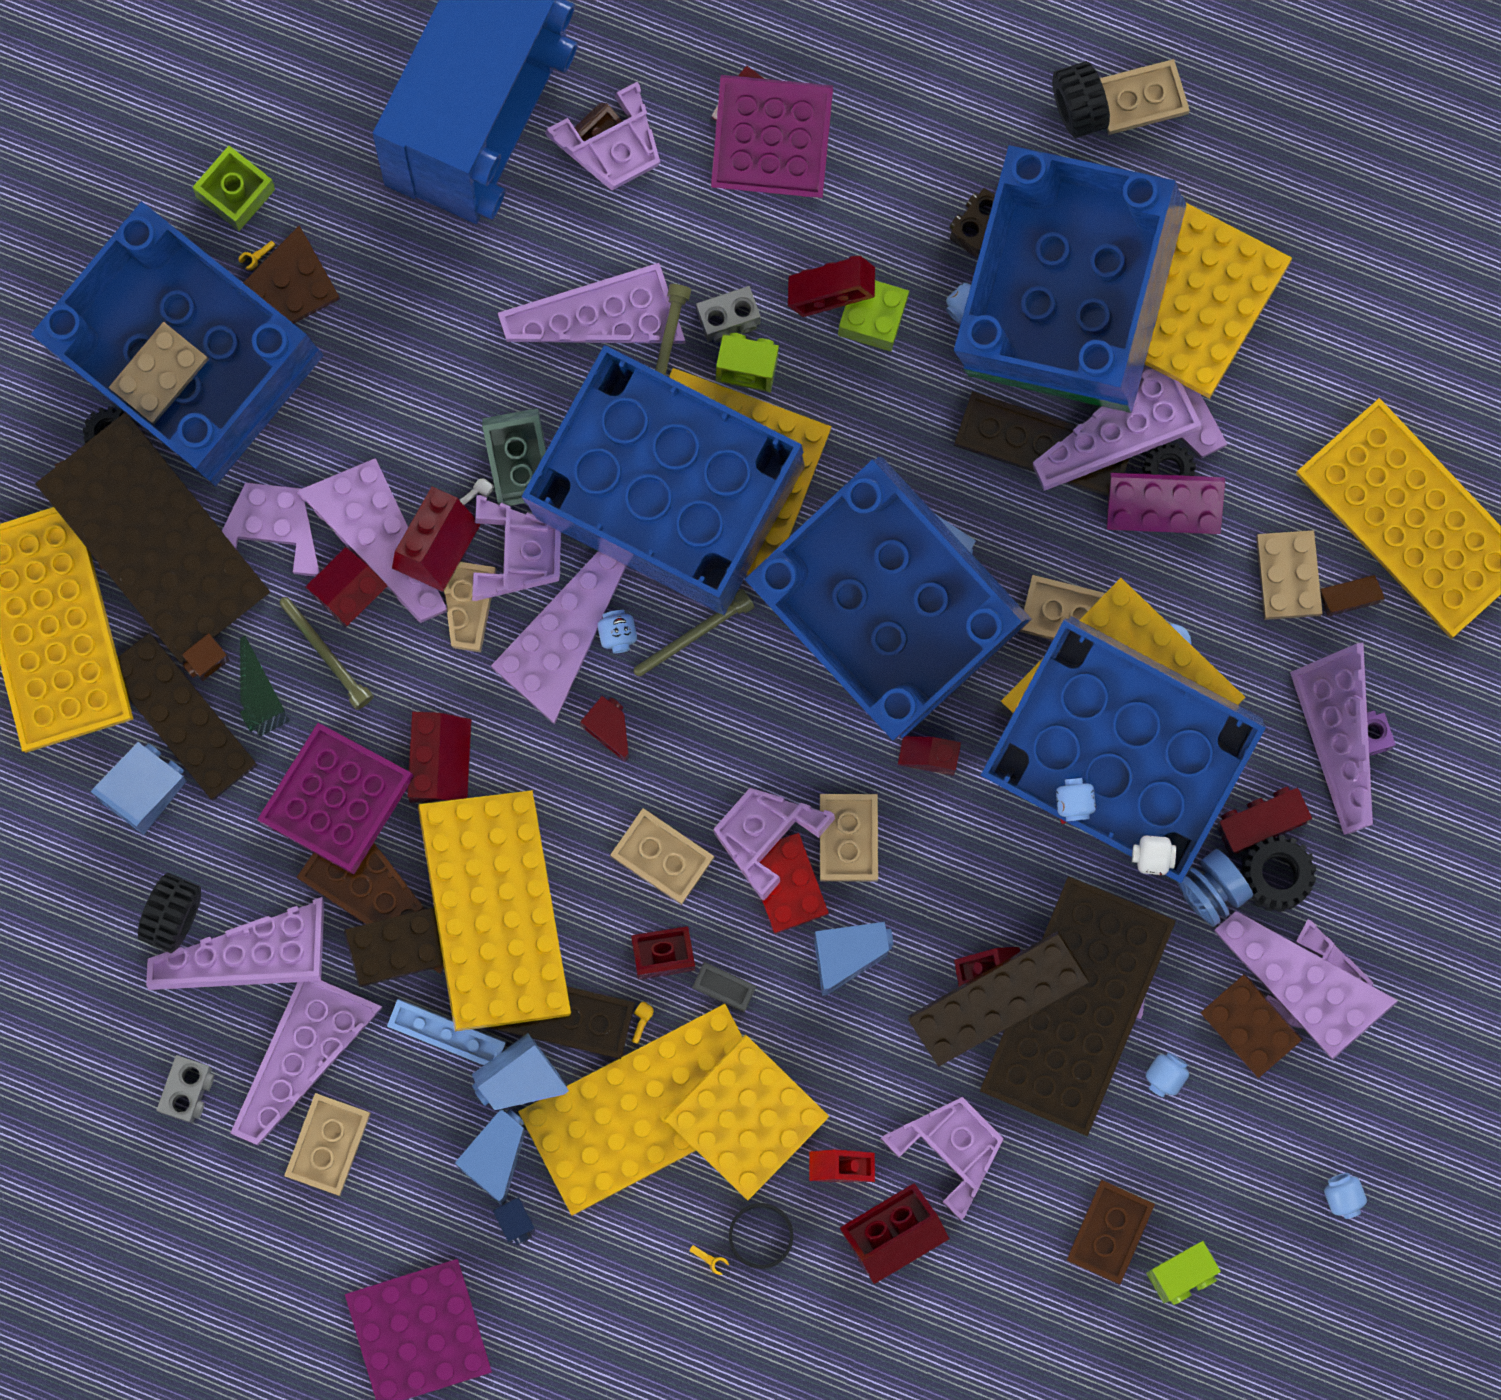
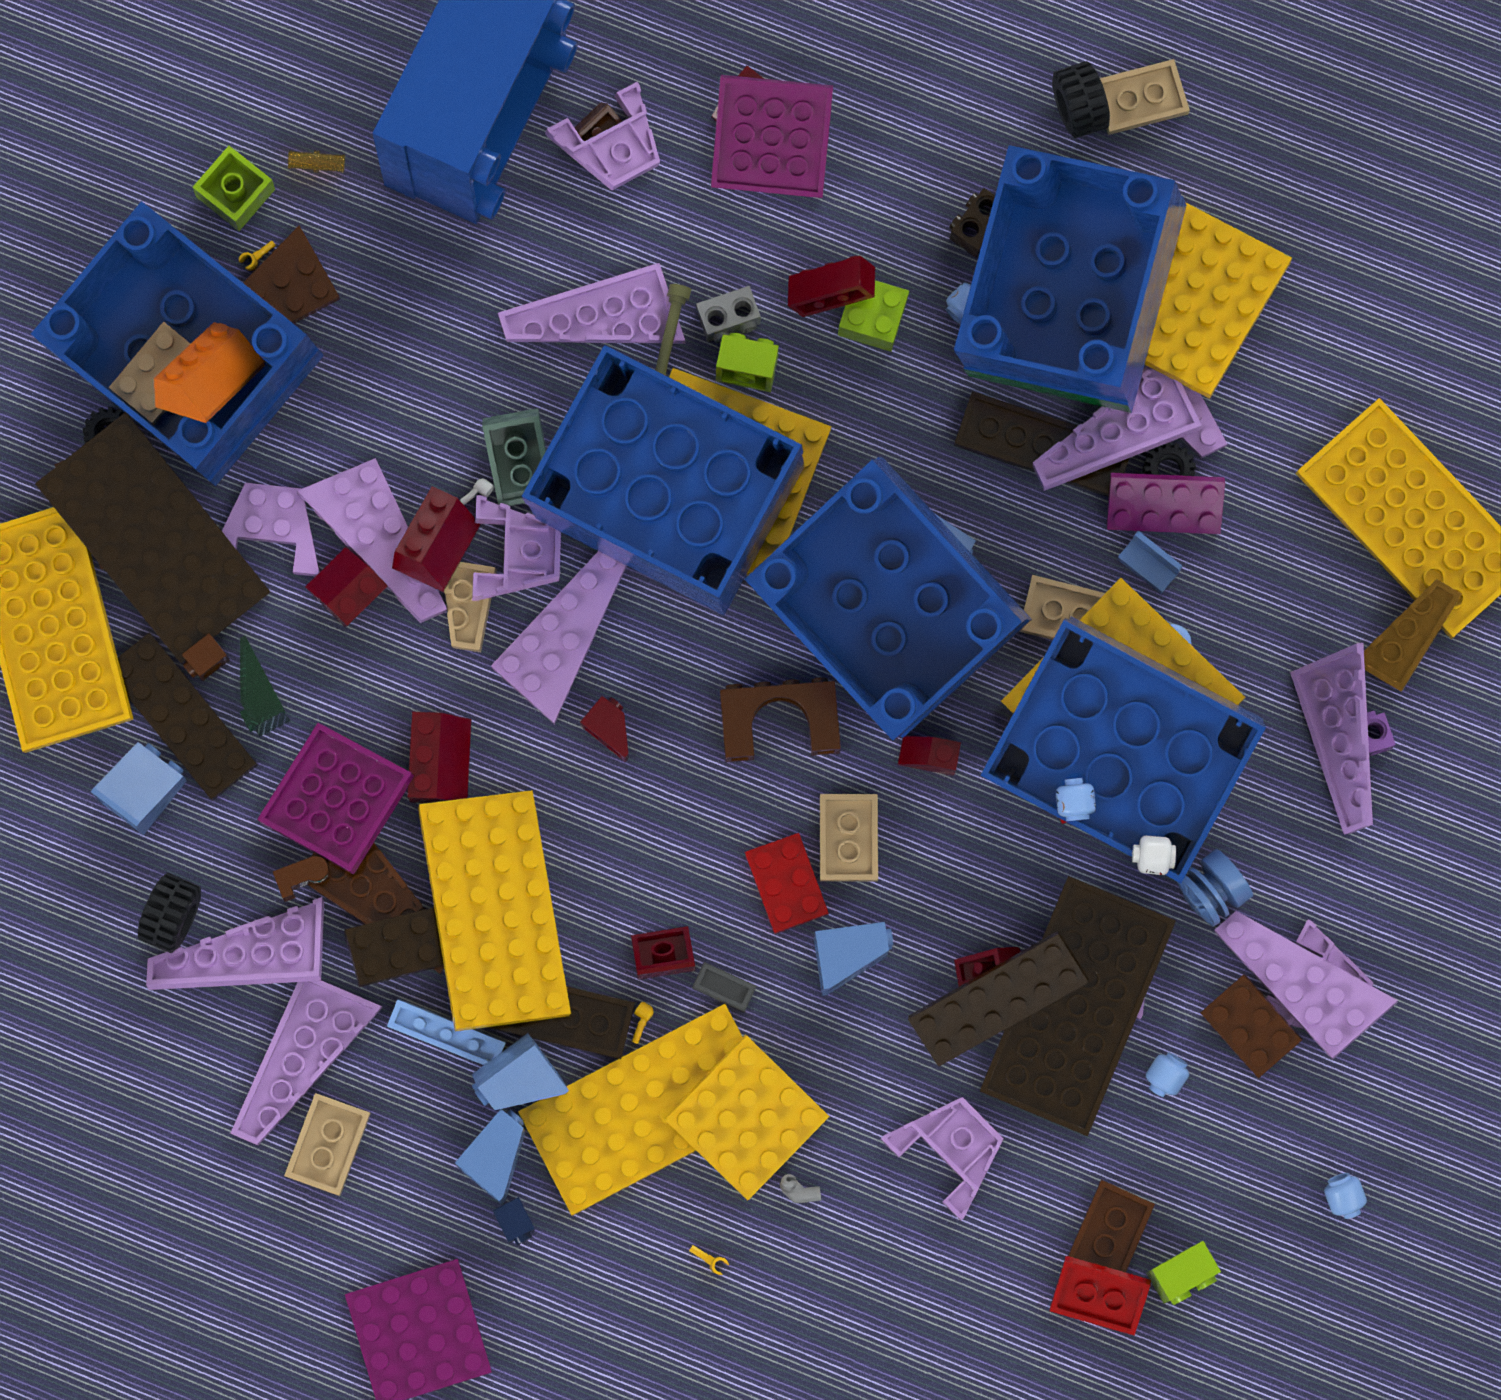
(177, 1087): light grey brick -> none
(207, 373): none -> orange slope
(300, 874): none -> reddish brown leg
(316, 161): none -> clear yellow pin
(359, 695): olive piece -> none
(617, 631): light blue head -> none
(662, 856): tan plate -> none
(740, 604): olive piece -> none
(755, 828): lavender wing -> none
(757, 1205): black tyre -> none
(796, 1192): none -> light grey arm
(814, 699): none -> reddish brown arch
(841, 1166): red slope -> none
(894, 1233): dark red slope -> none
(1100, 1295): none -> red plate
(1149, 562): none -> medium blue panel
(1263, 820): dark red brick -> none
(1289, 575): tan plate -> none
(1298, 860): black tyre -> none
(1352, 595): reddish brown slope -> none
(1404, 643): none -> pearl gold wing

